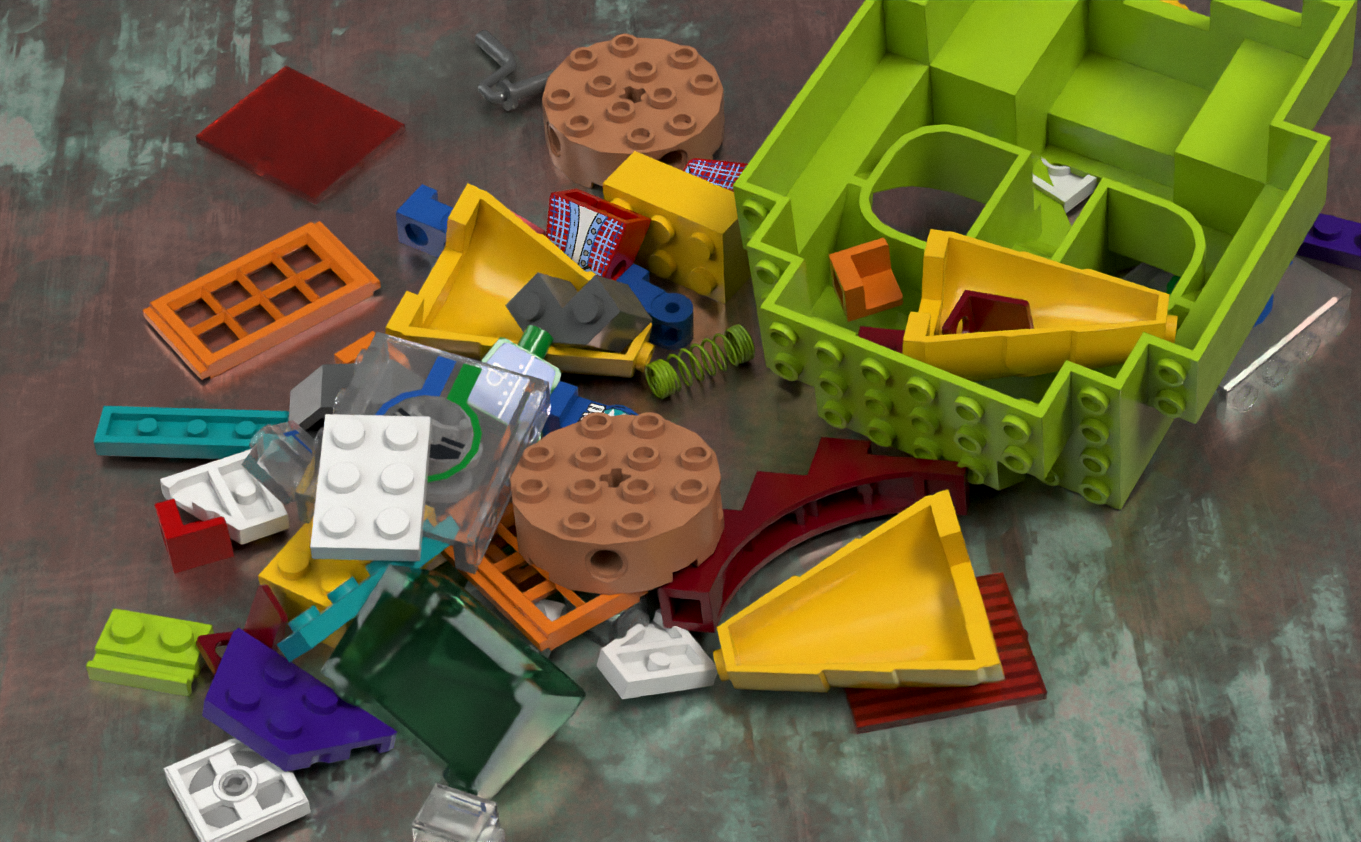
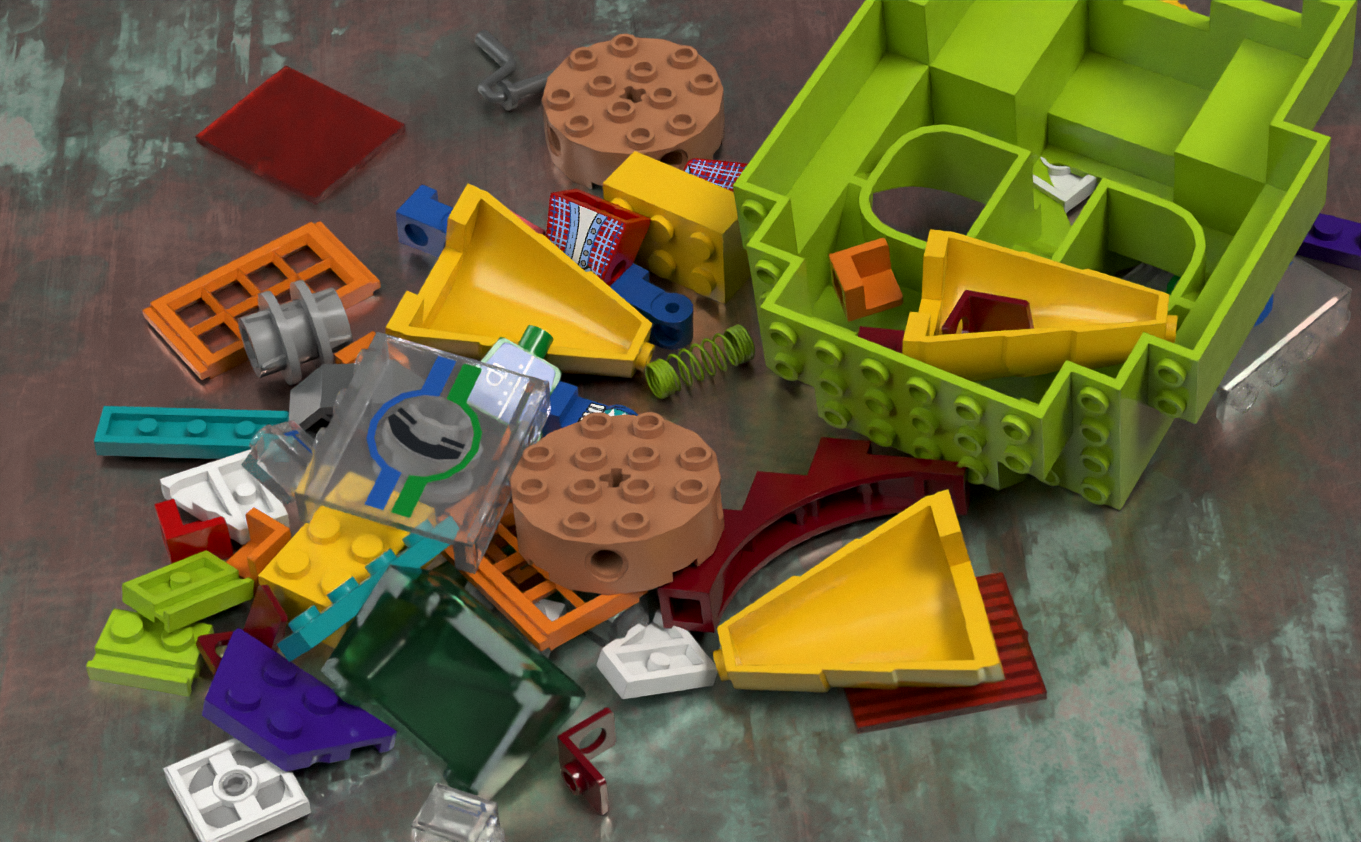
(187, 591): none -> lime plate
(265, 542): none -> orange panel
(295, 331): none -> light grey piece
(371, 488): white plate -> none
(575, 766): none -> dark red bracket
(596, 318): dark grey brick -> none

